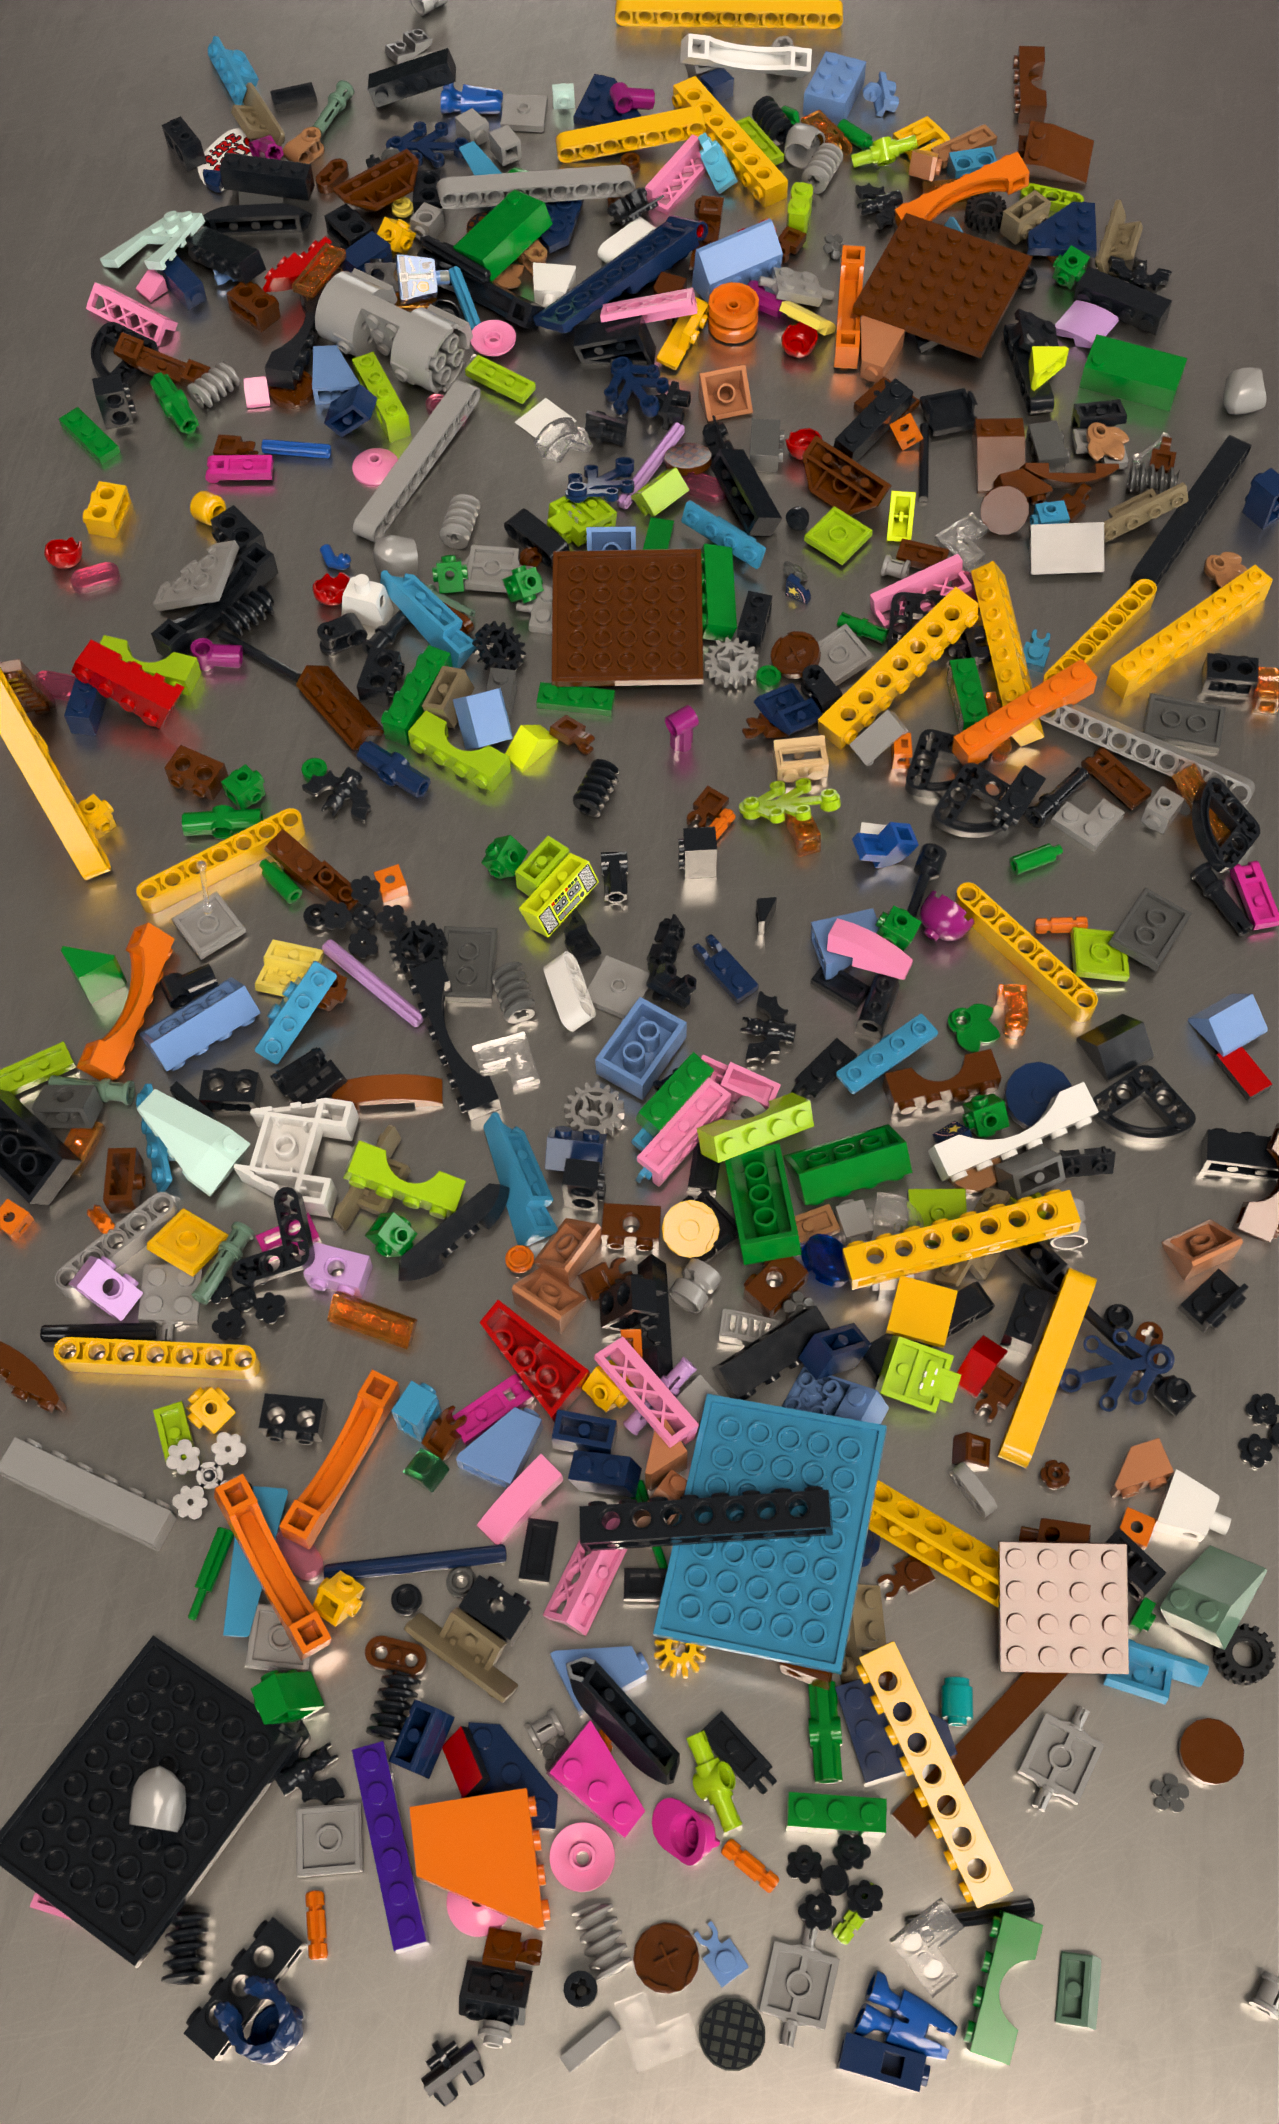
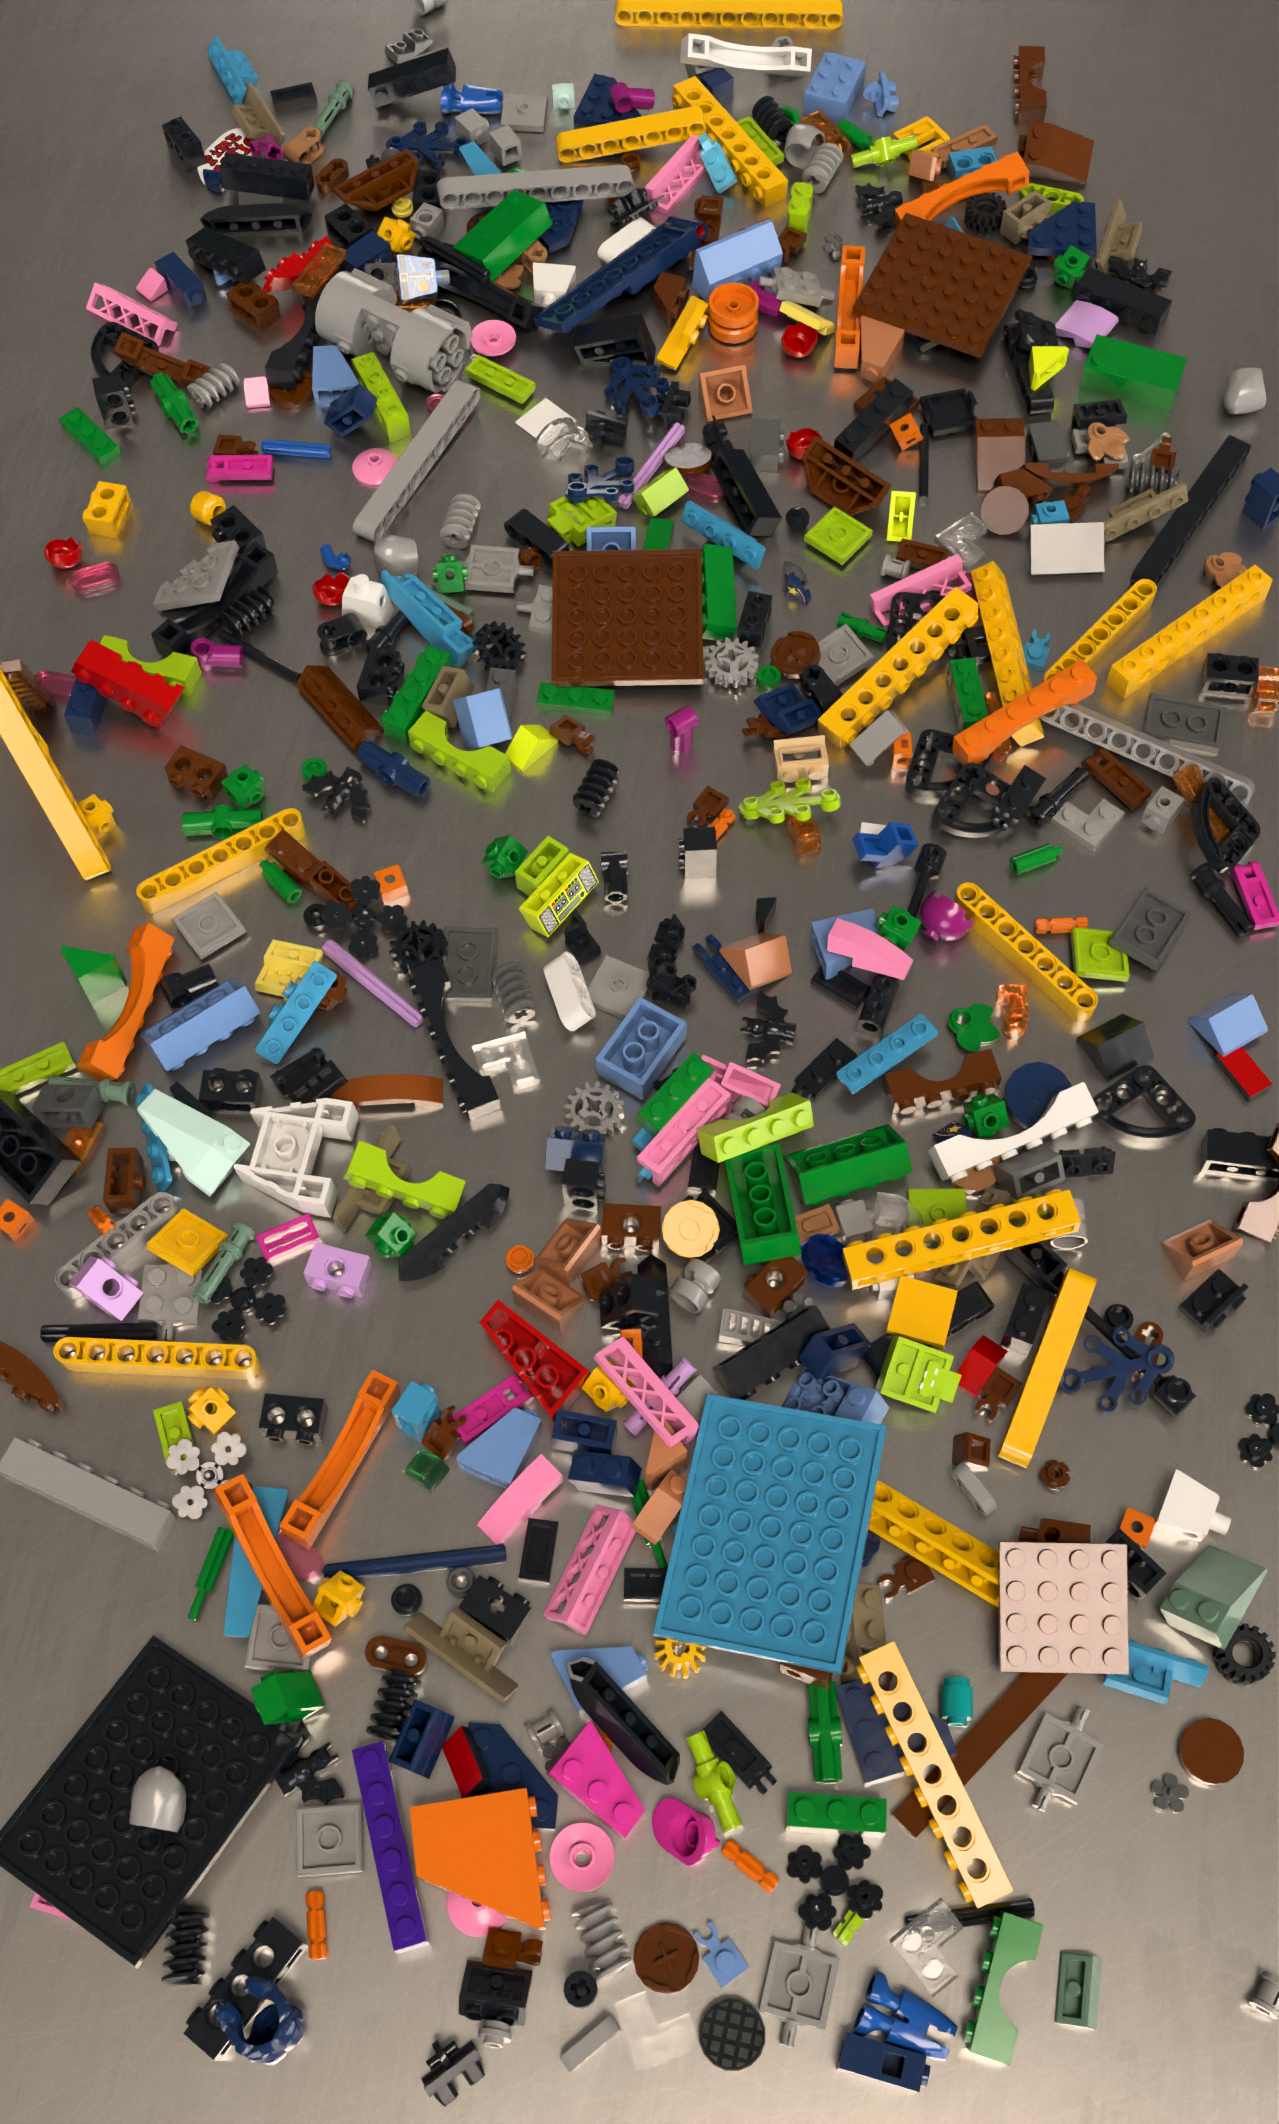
(168, 231): light aqua wing -> none
(207, 907): clear hinge -> none
(285, 1253): black beam -> none
(372, 1320): clear orange plate -> none
(464, 297): dark azure axle -> none
(521, 1173): dark azure wedge -> none
(523, 584): green brick -> none
(653, 307): bright pink fence -> none
(720, 1529): black brick -> none
(759, 959): none -> nougat slope
(1142, 1467): nougat slope -> none
(1142, 1617): green plate -> none

